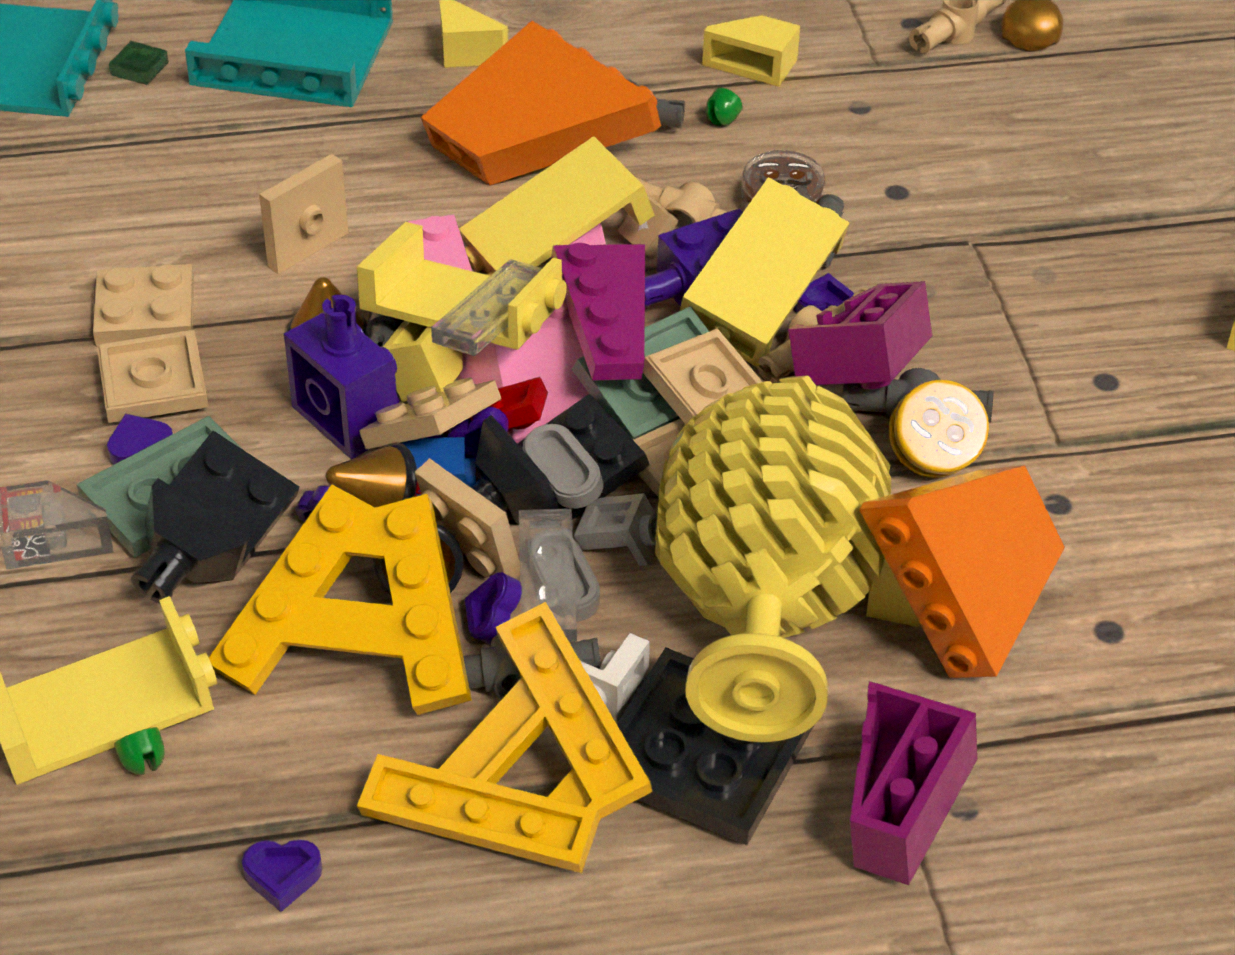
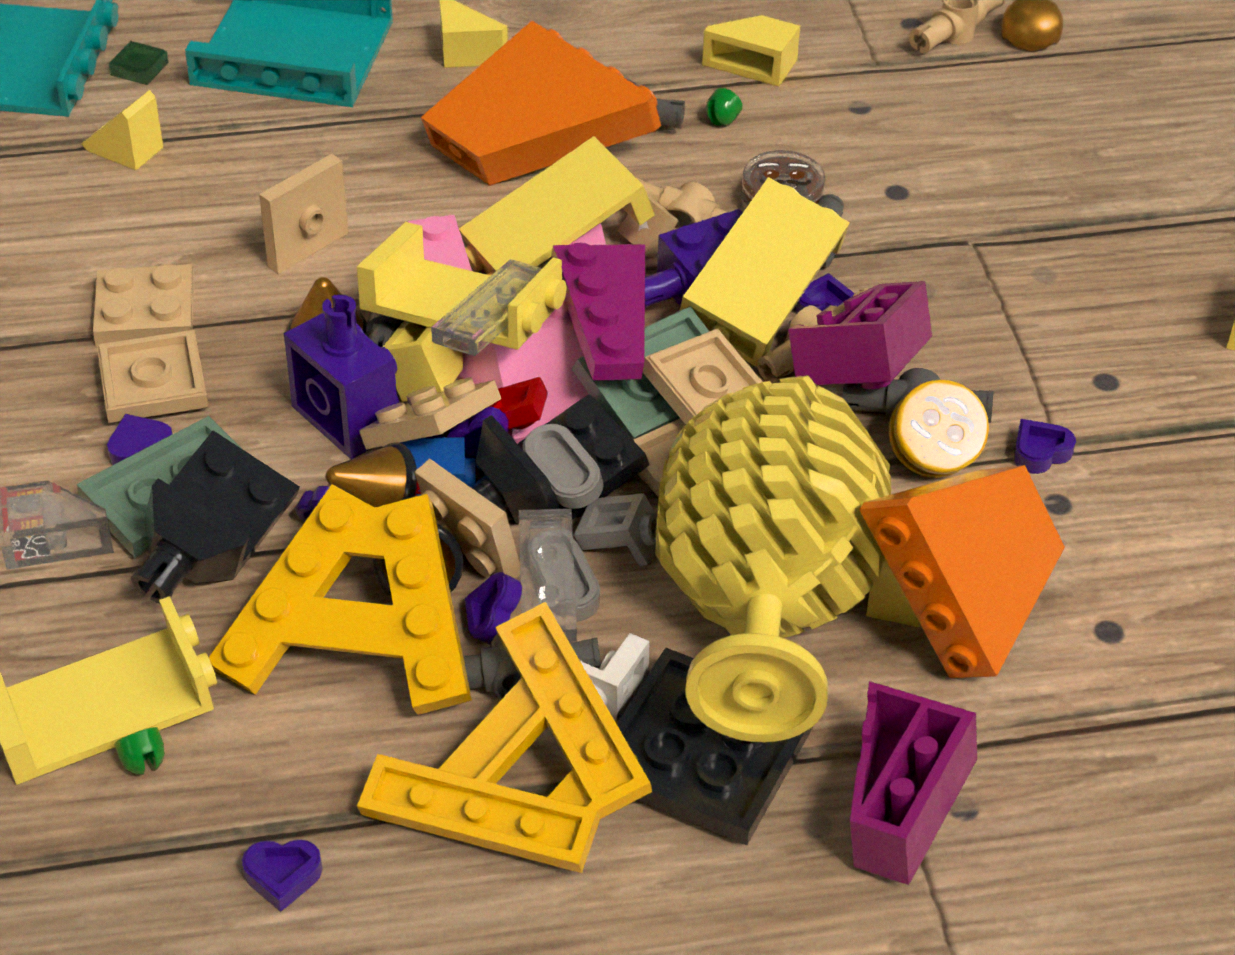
(131, 135): none -> light yellow slope
(1042, 445): none -> dark purple tile

